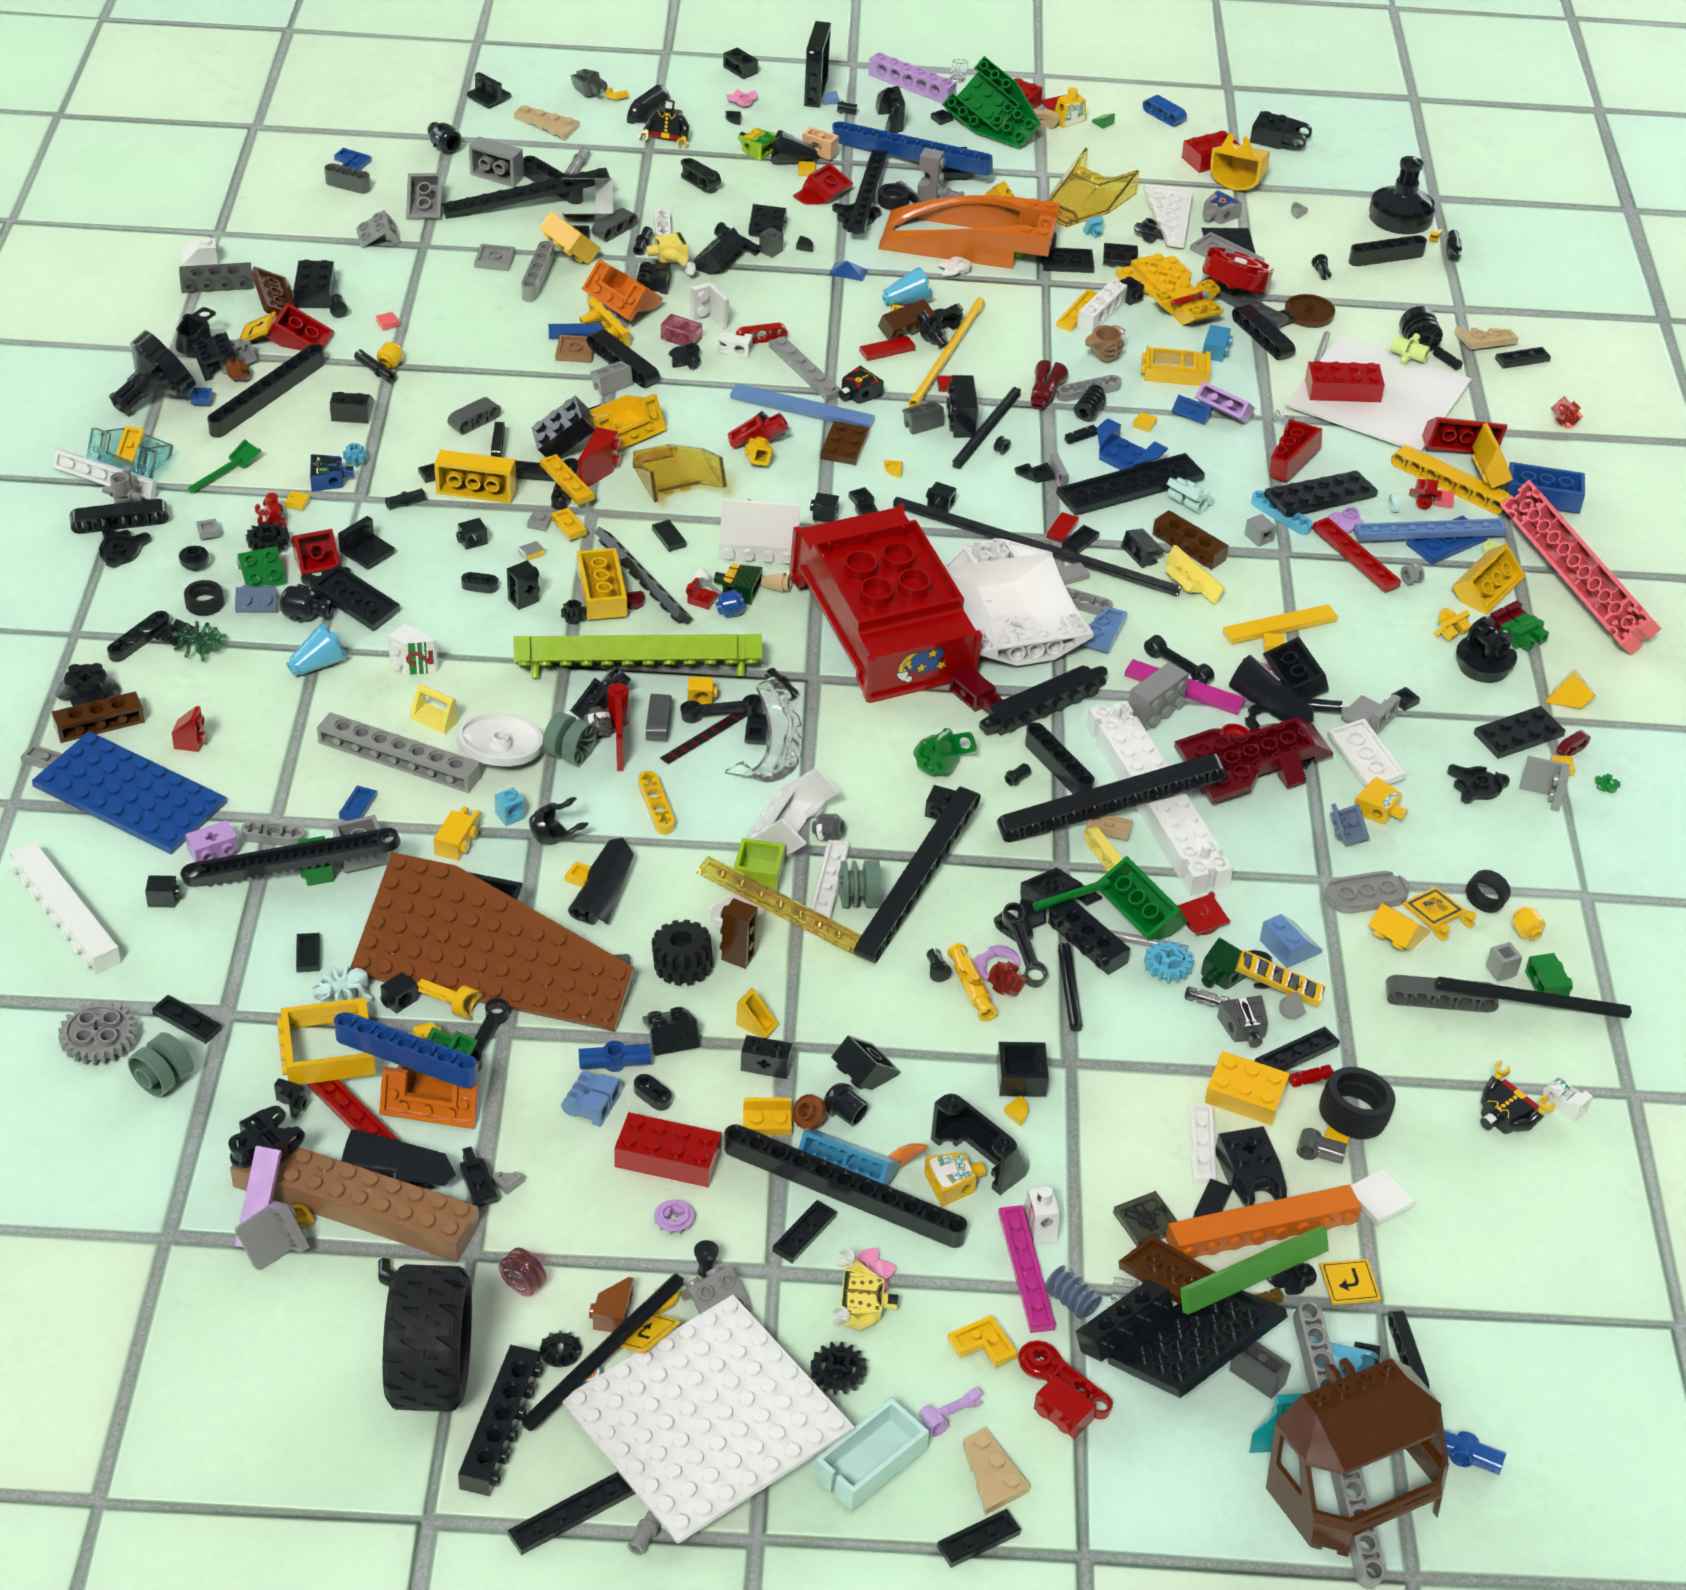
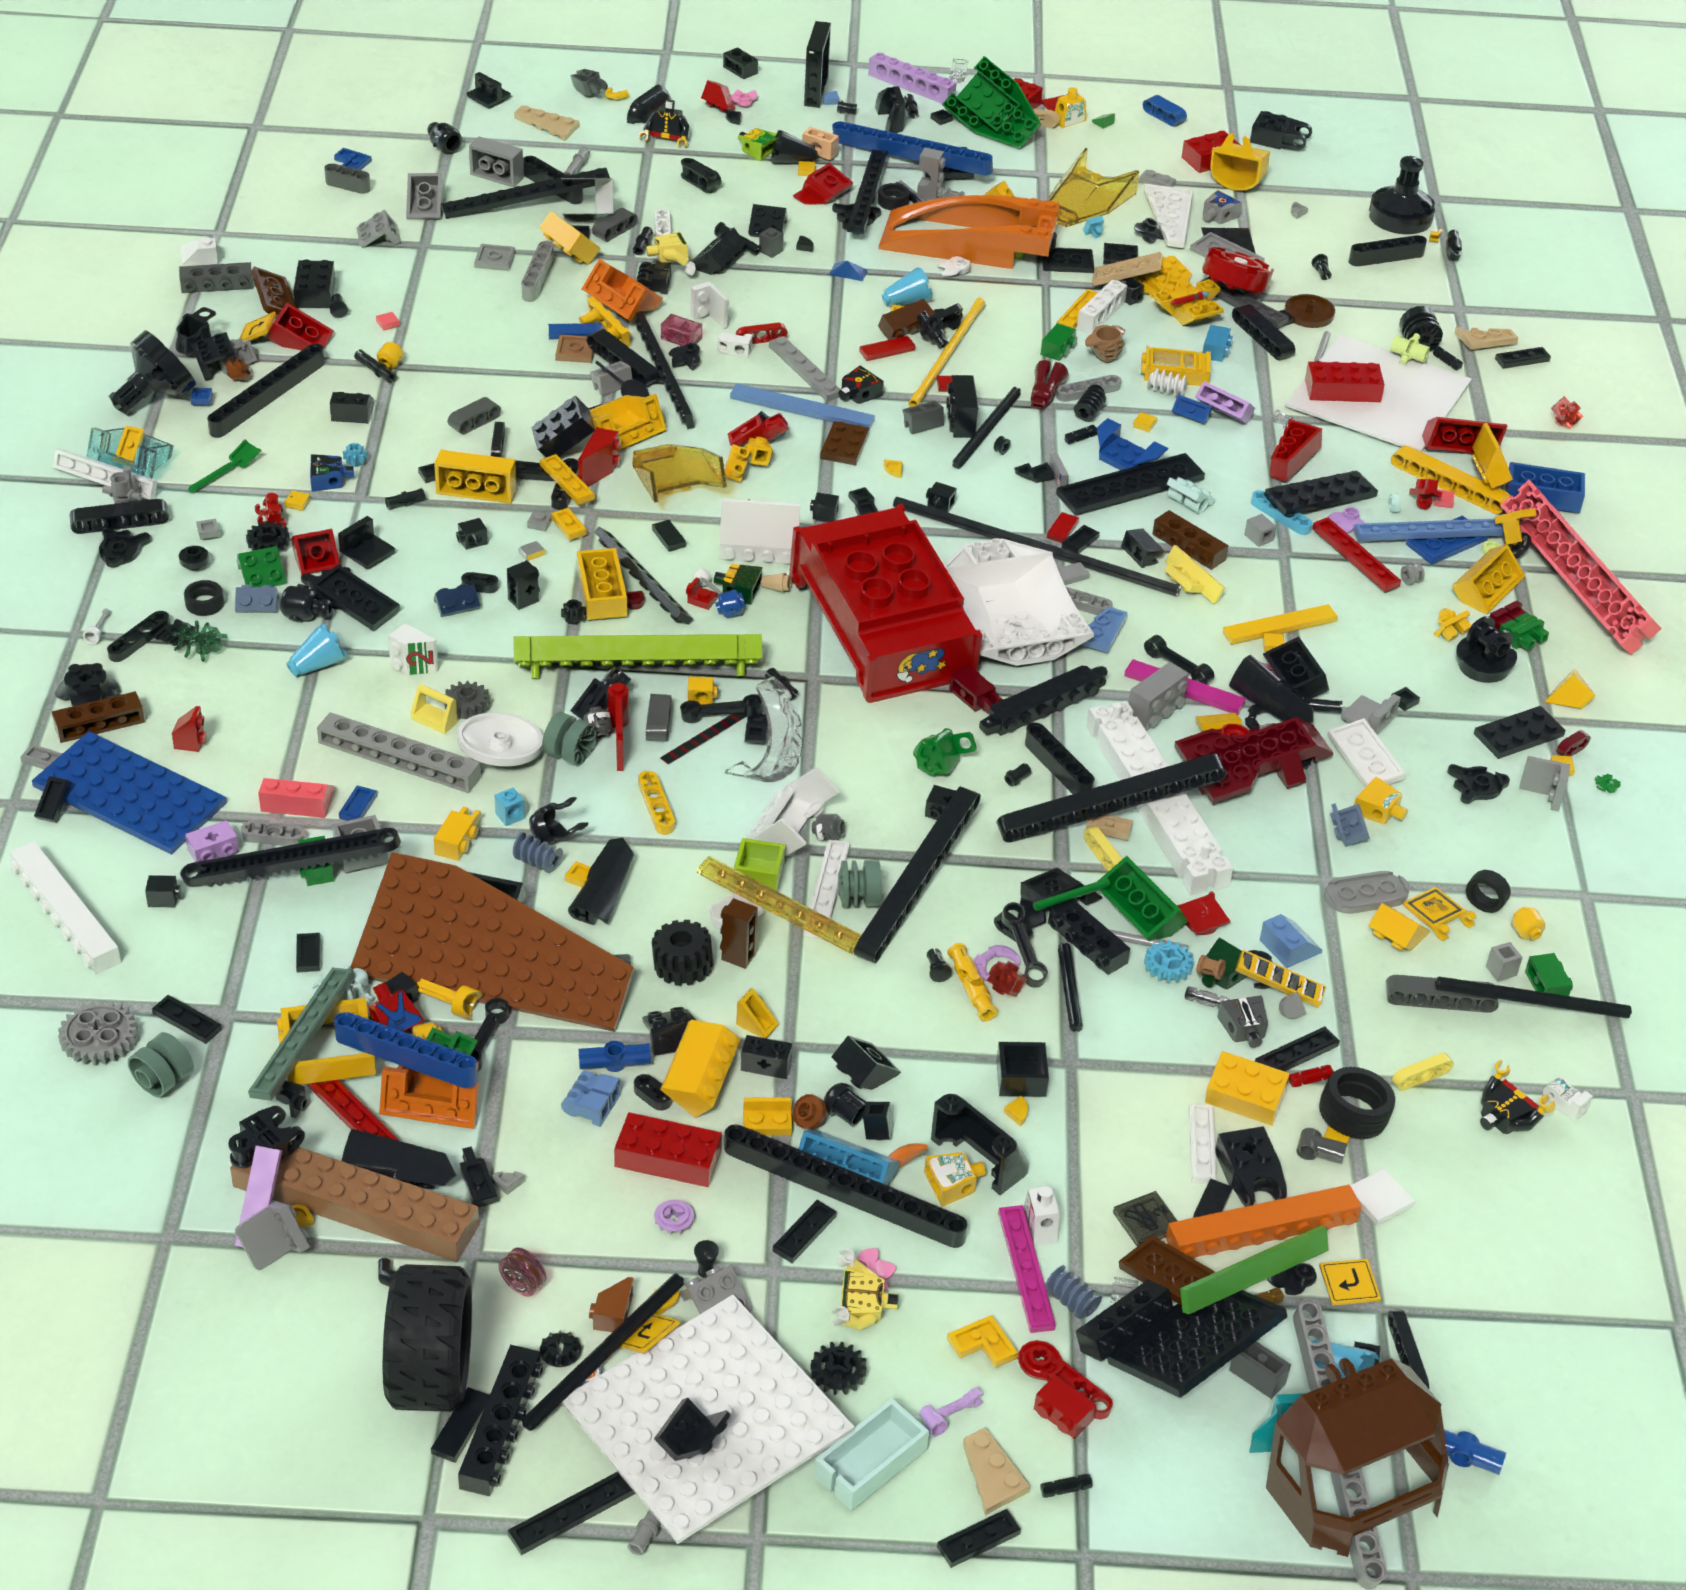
(52, 799): none -> black tile
(94, 630): none -> white hinge
(295, 797): none -> coral slope
(301, 1034): none -> sand green tile
(394, 1009): none -> torso
(457, 600): none -> dark blue bracket
(460, 1426): none -> black tile
(469, 699): none -> dark grey gear
(537, 853): none -> sand blue piece
(628, 387): none -> black piece
(666, 375): none -> black plate
(690, 1431): none -> black bracket
(700, 1066): none -> yellow slope
(718, 95): none -> red slope
(736, 463): none -> yellow hips
(878, 1120): none -> black brick
(911, 105): none -> black pin
(1058, 342): none -> green brick
(1066, 1485): none -> black axle
(1127, 268): none -> tan tile
(1154, 178): none -> light grey plate
(1167, 383): none -> white piece
(1211, 967): none -> medium nougat bush
(1217, 721): none -> yellow tile
(1422, 1071): none -> light yellow beam
(1512, 530): none -> yellow piece

